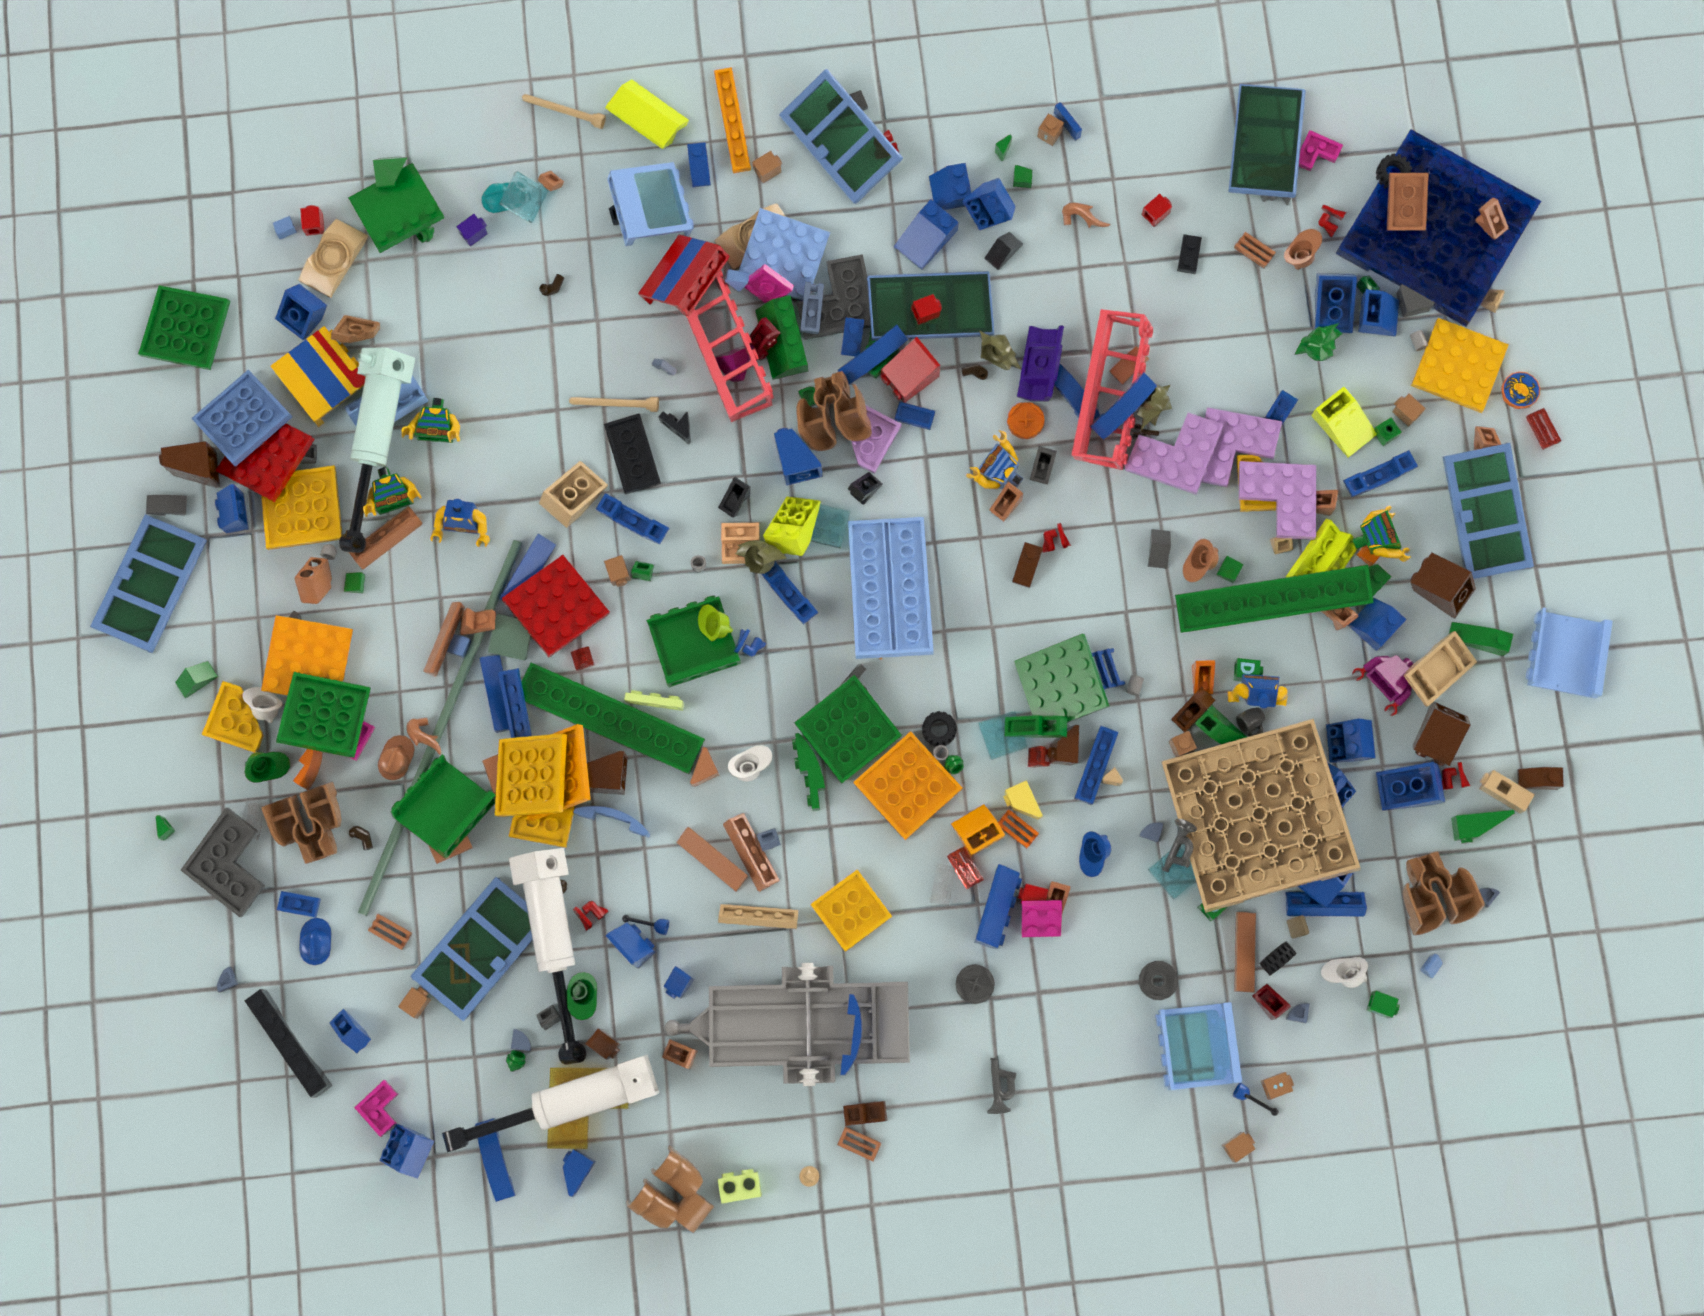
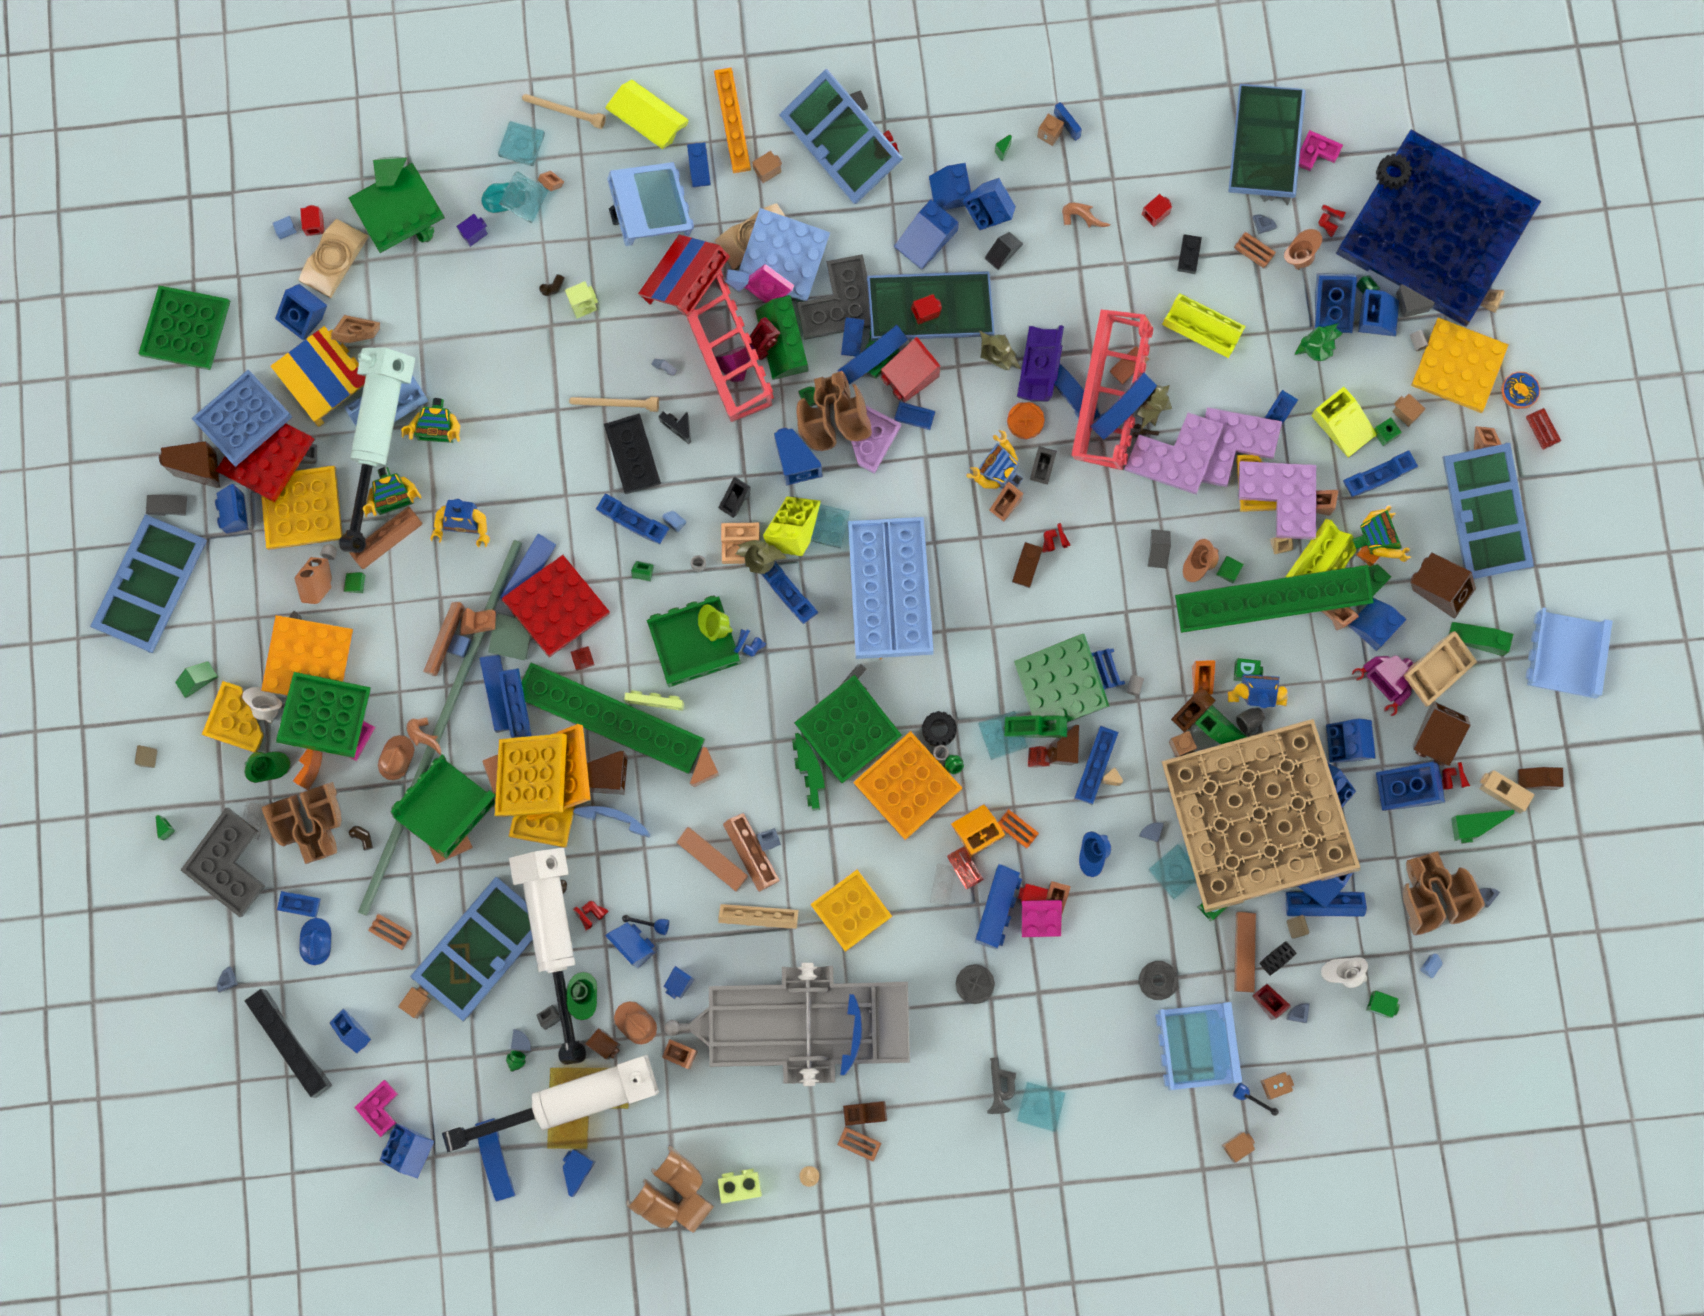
(145, 756): none -> dark tan slope
(521, 143): none -> clear light blue plate
(572, 494): tan slope -> none
(582, 299): none -> yellowish green brick
(617, 571): medium nougat brick -> none
(635, 1022): none -> nougat piece
(674, 520): none -> medium blue slope
(750, 763): white piece -> none
(811, 308): sand blue plate -> none
(864, 487): black slope -> none
(976, 370): dark brown arm -> none
(1022, 177): green slope -> none
(1022, 800): light yellow slope -> none
(1041, 1107): none -> clear light blue plate
(1184, 828): dark grey piece -> none
(1203, 325): none -> neon yellow slope
(1263, 223): none -> sand blue tile
(1407, 201): nougat plate -> none
(1492, 219): nougat slope -> none

